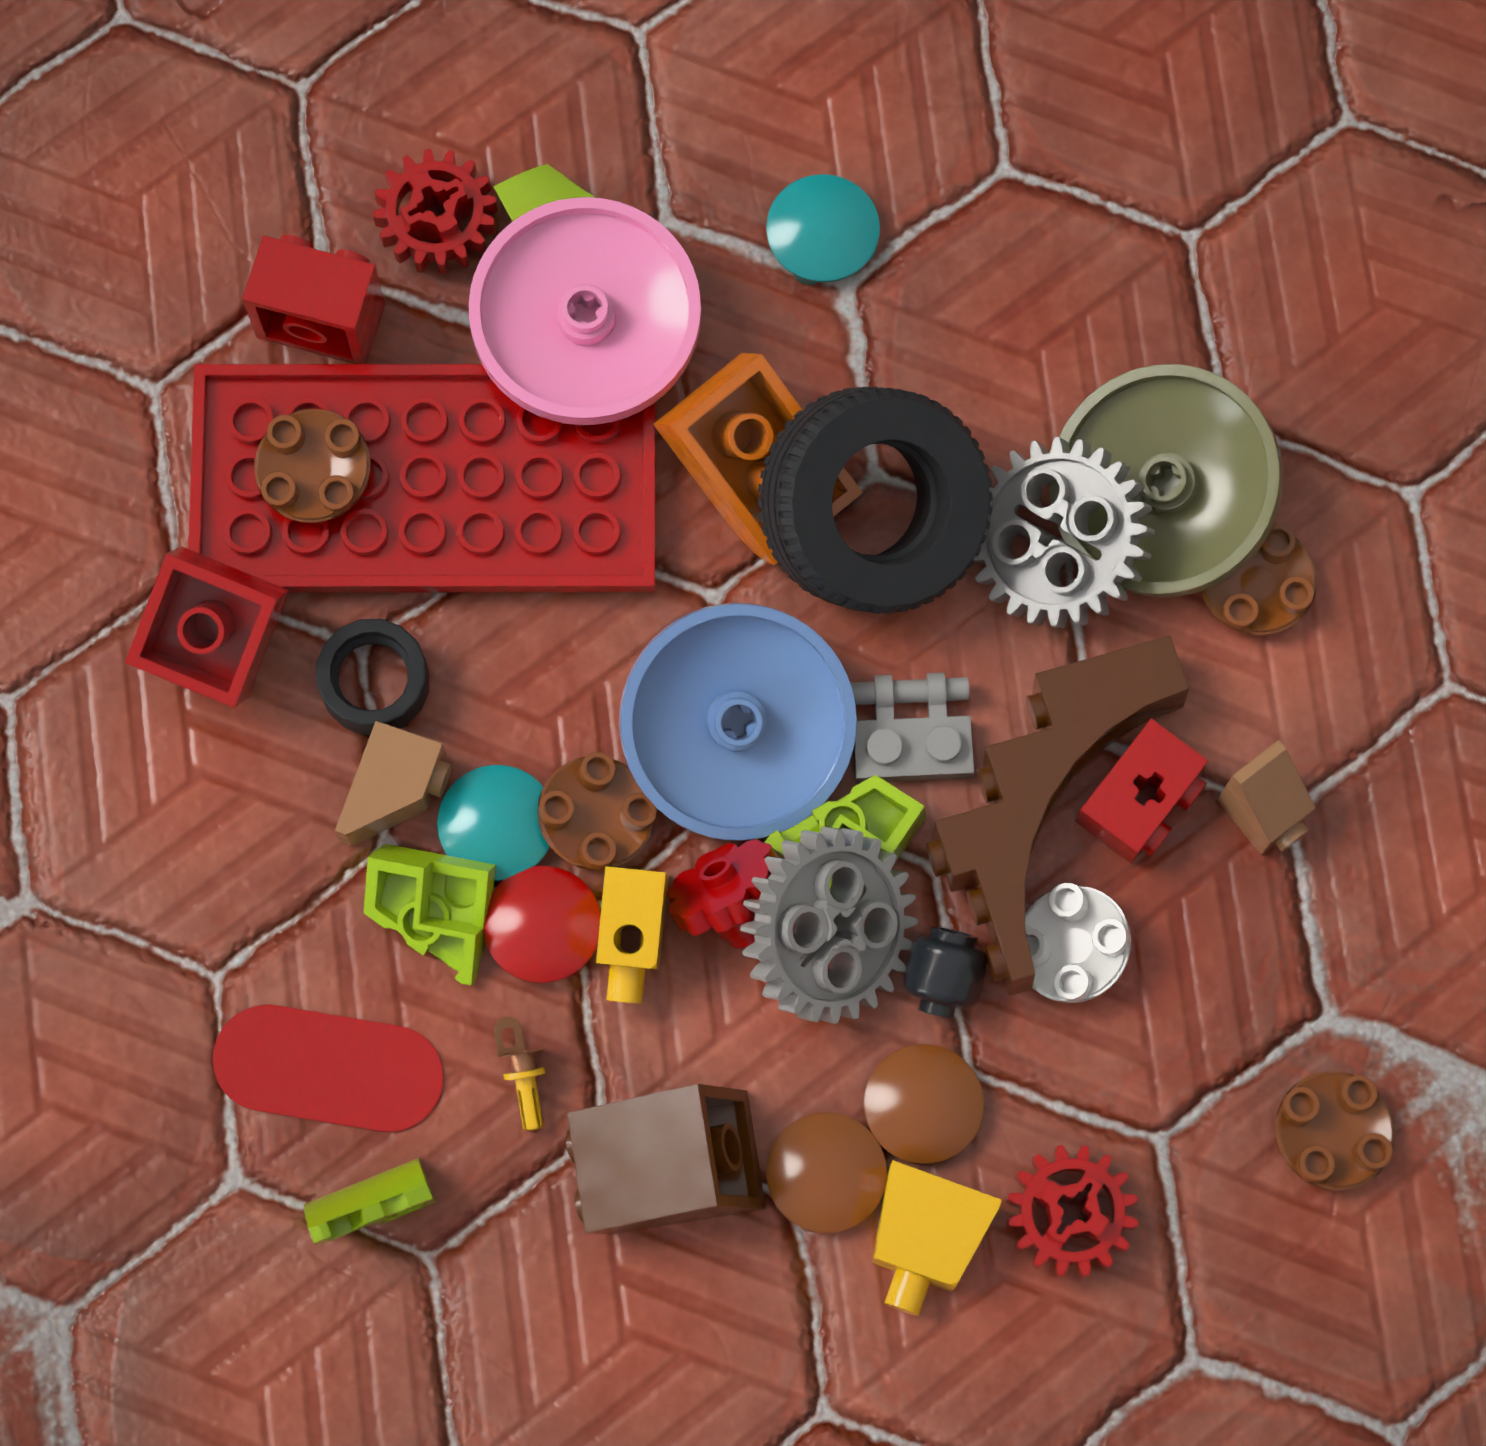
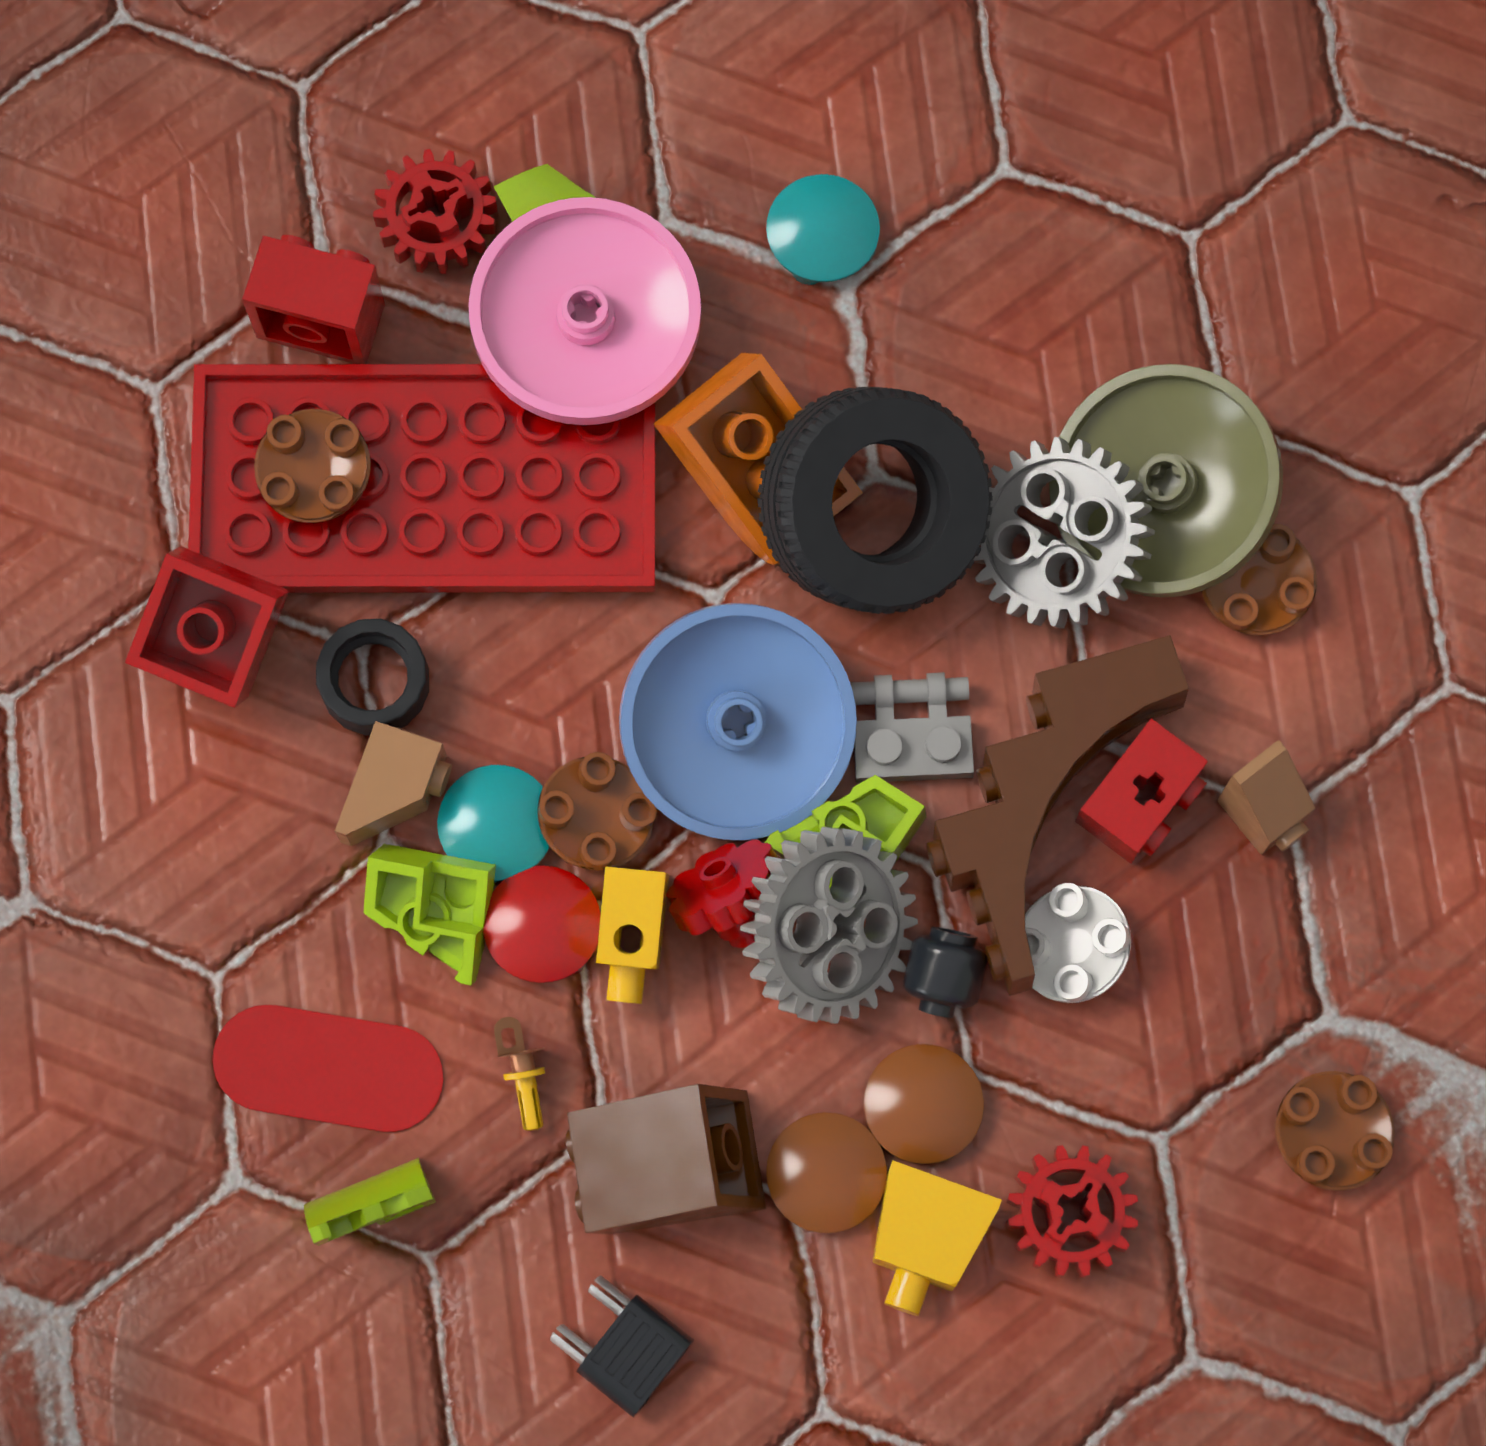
(632, 1353): none -> black piece

